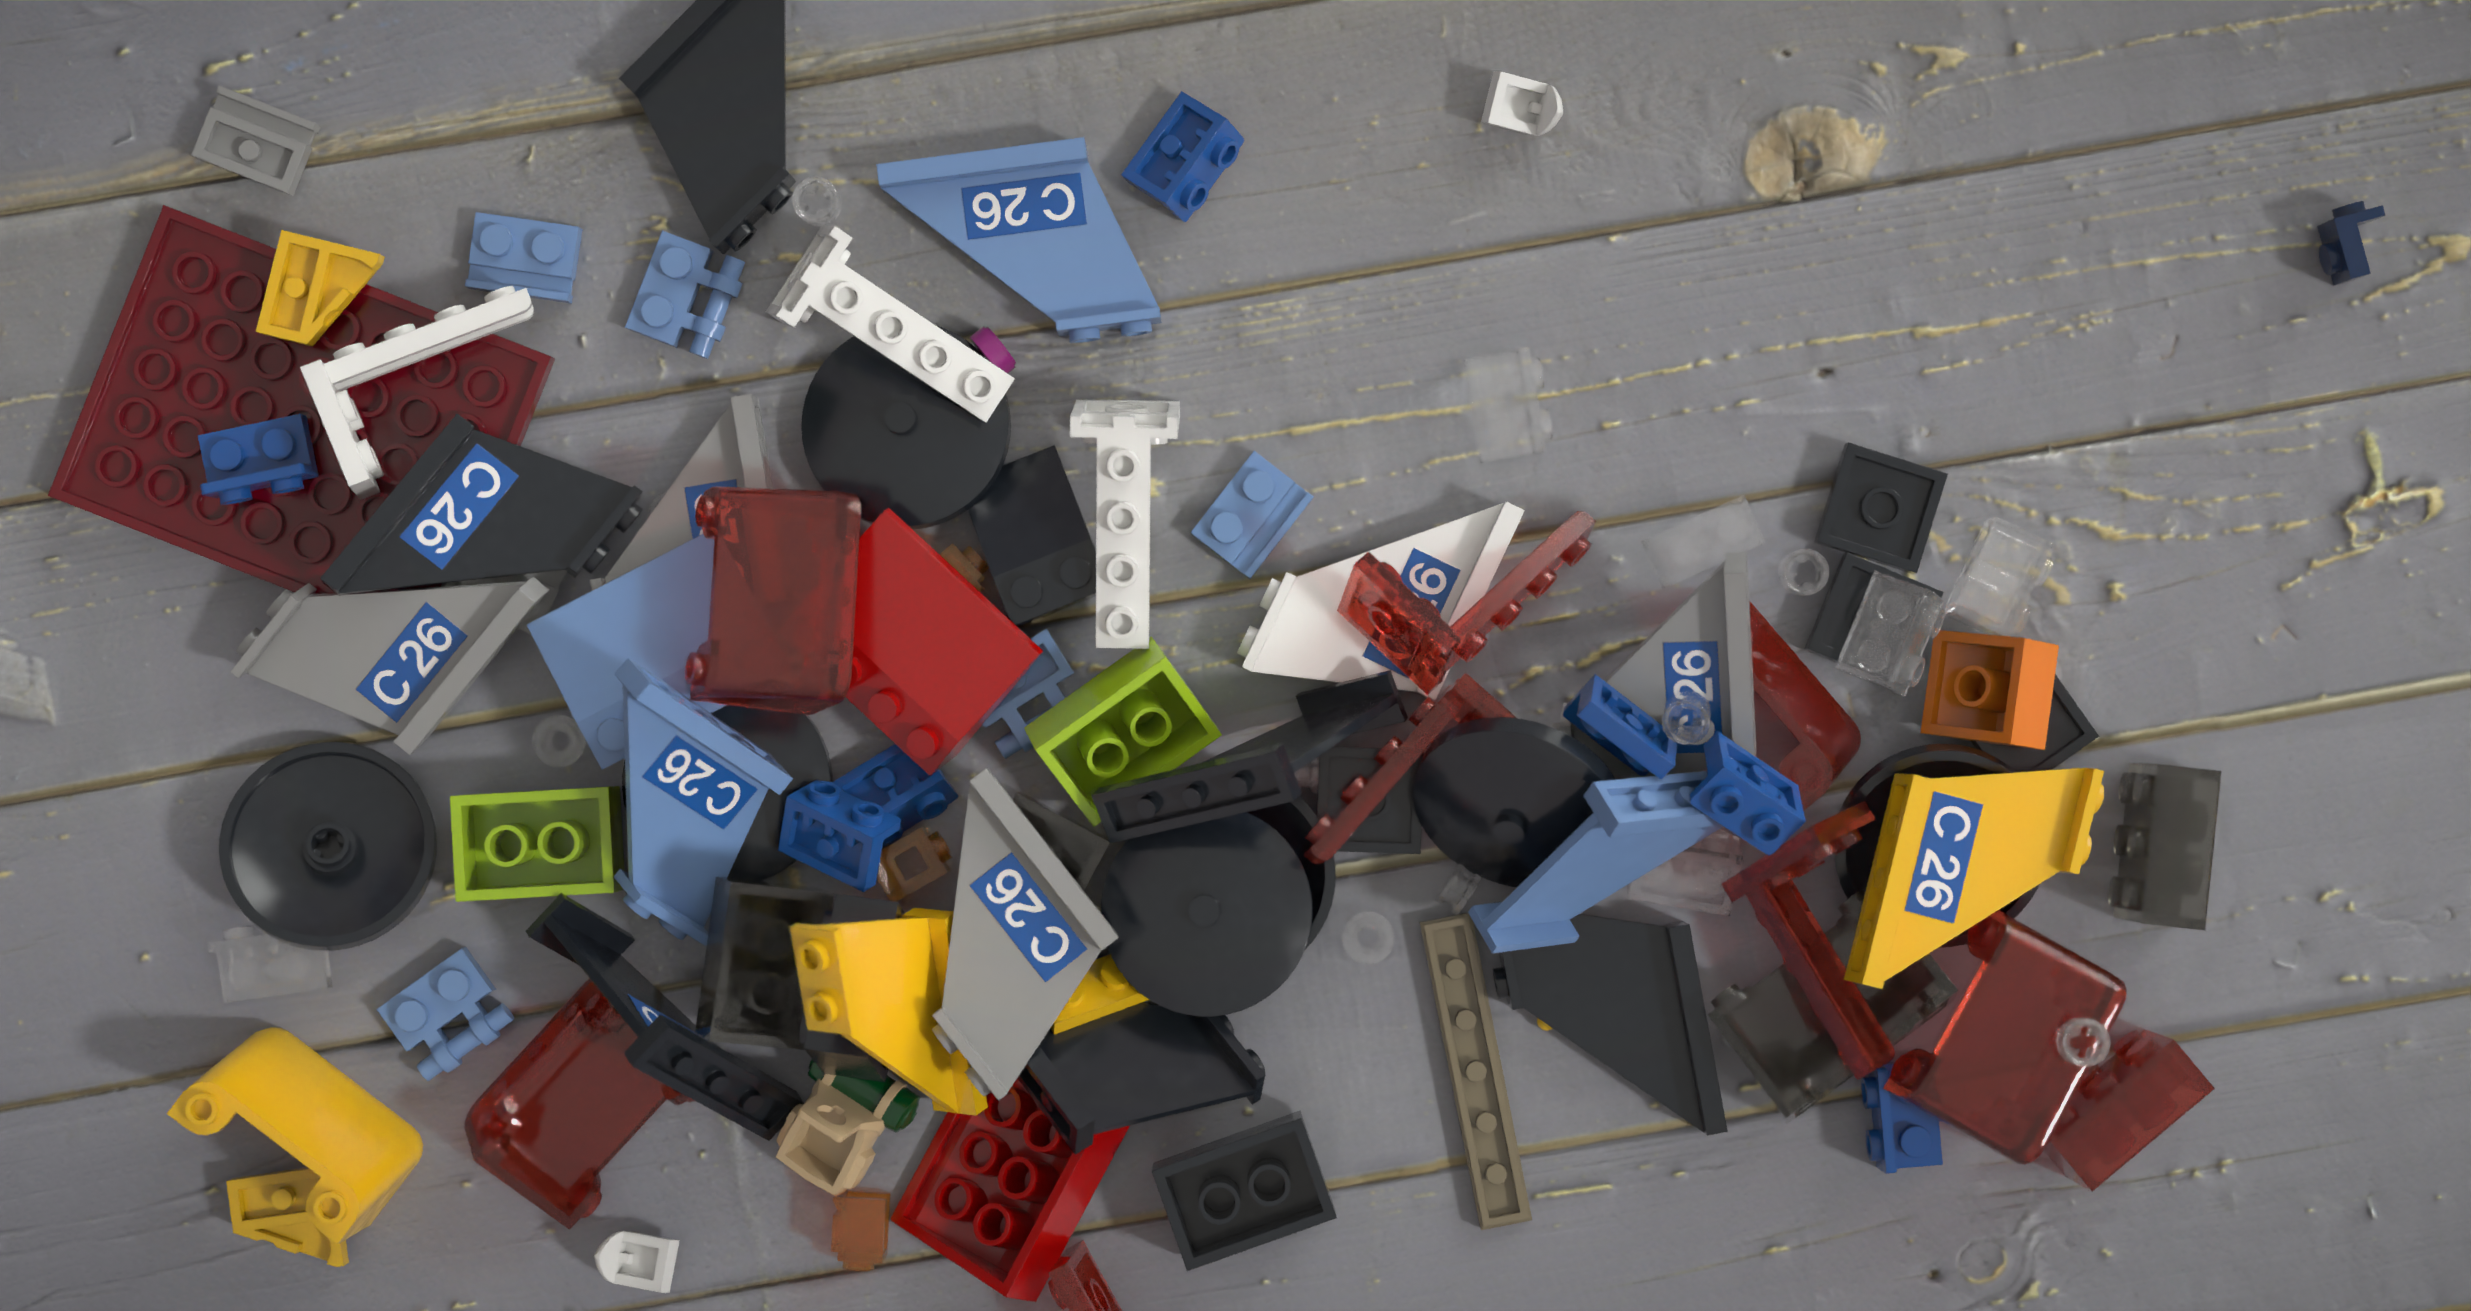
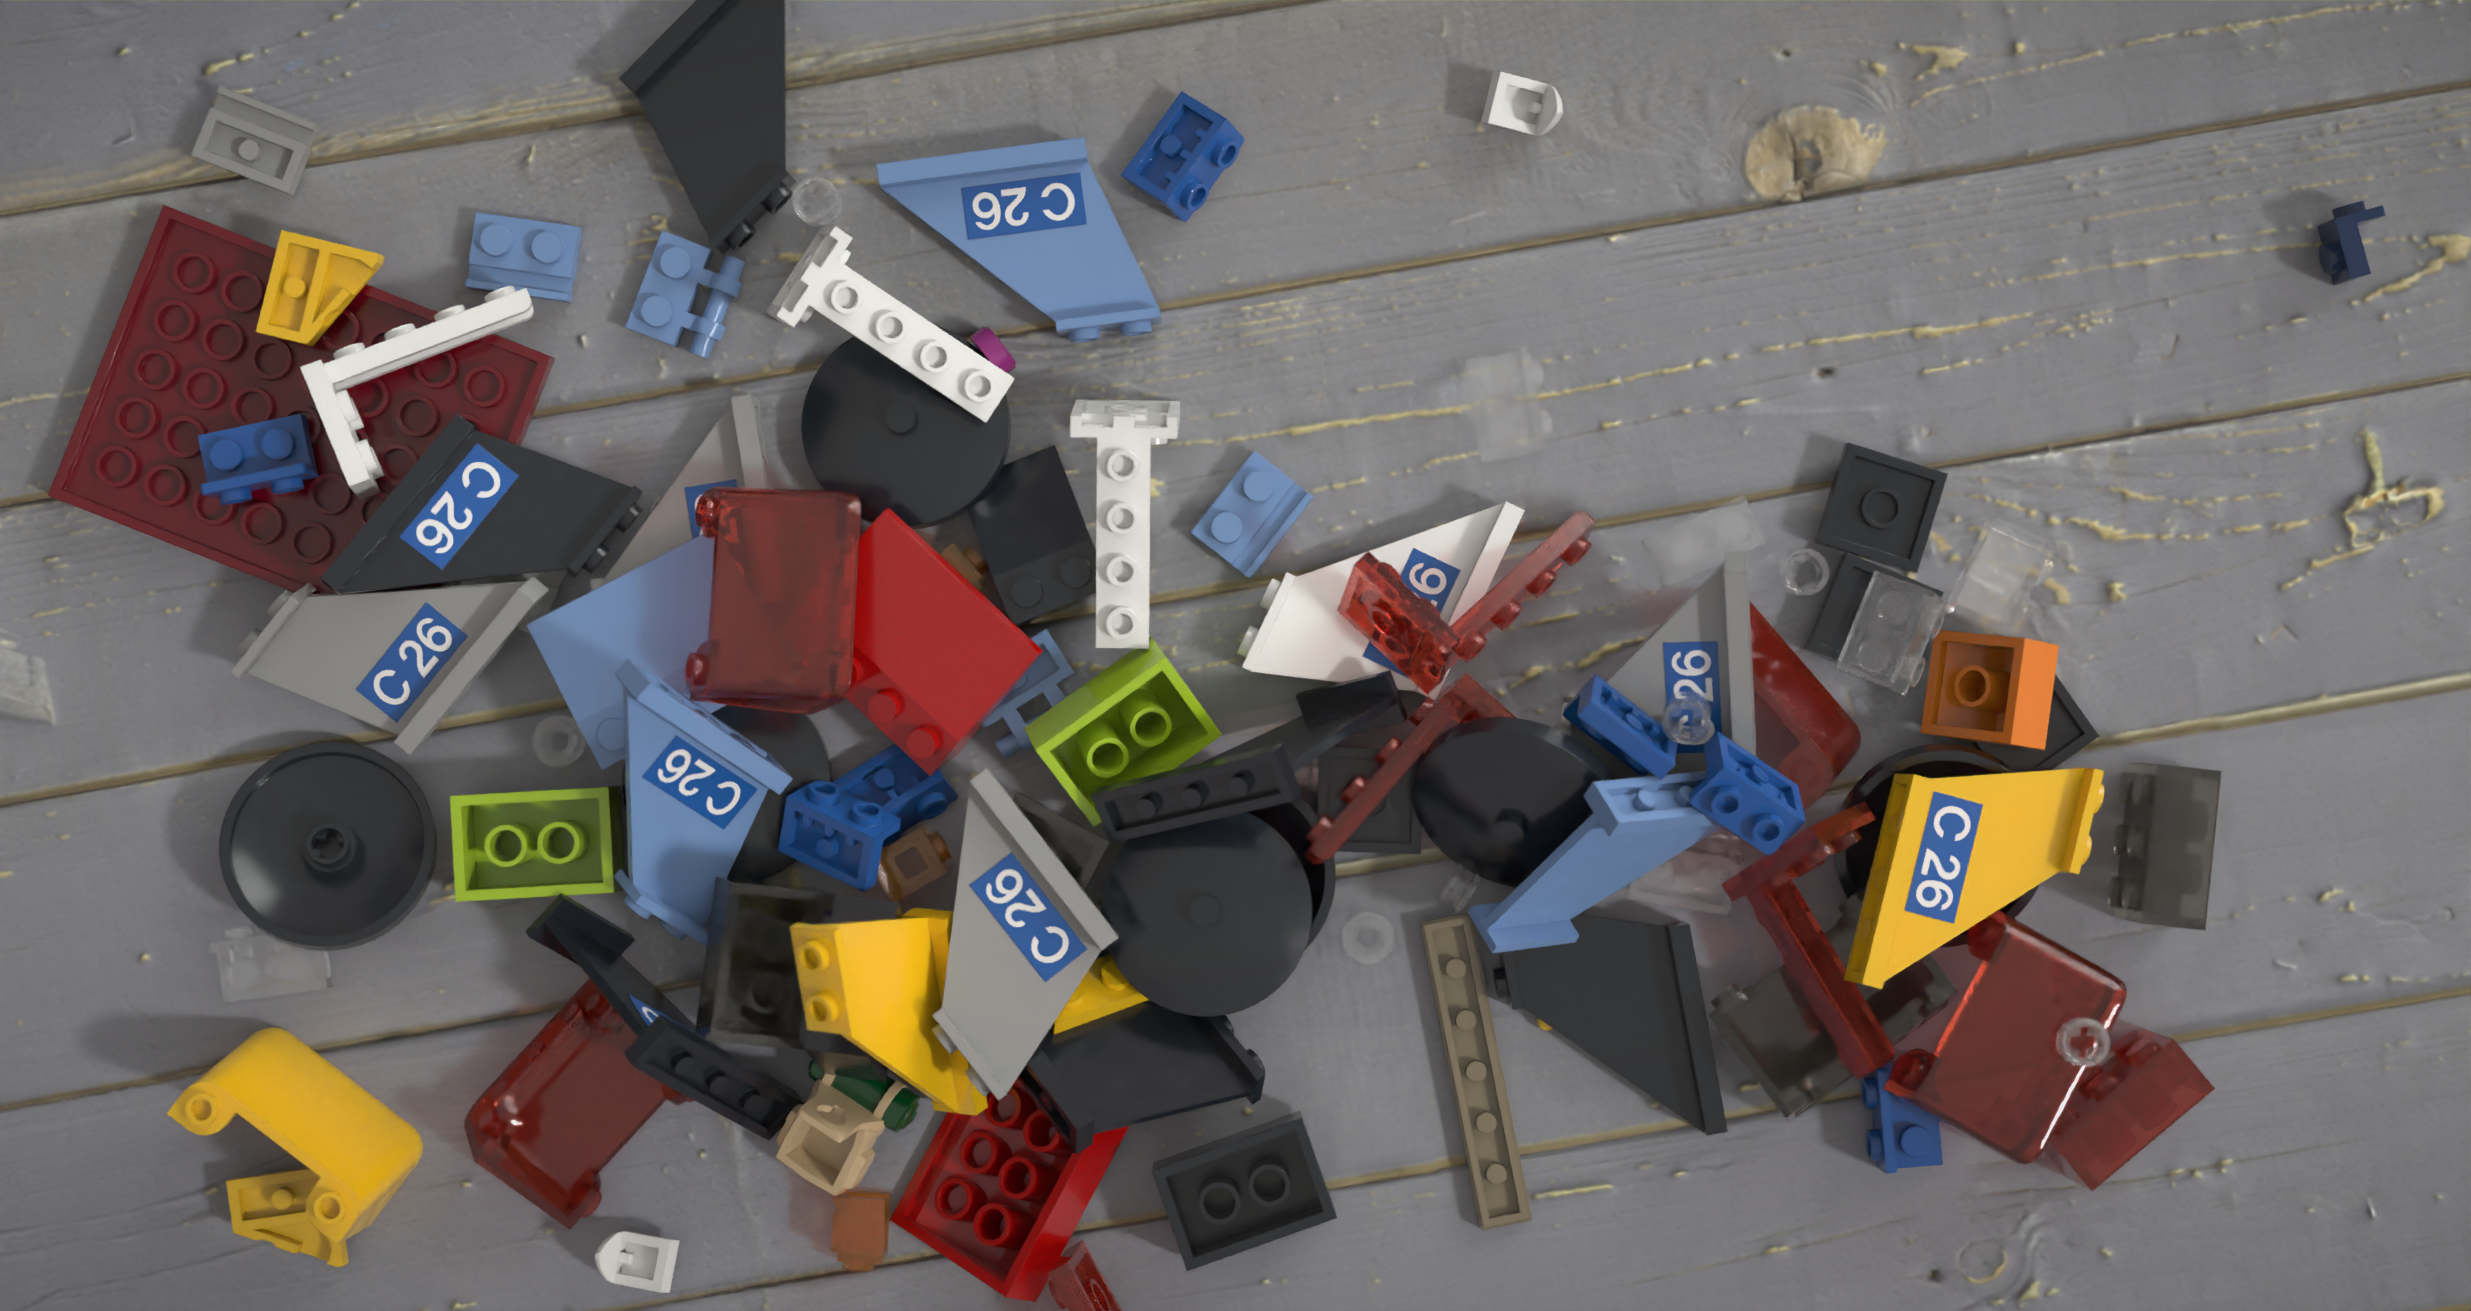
(437, 1000): medium blue plate -> none

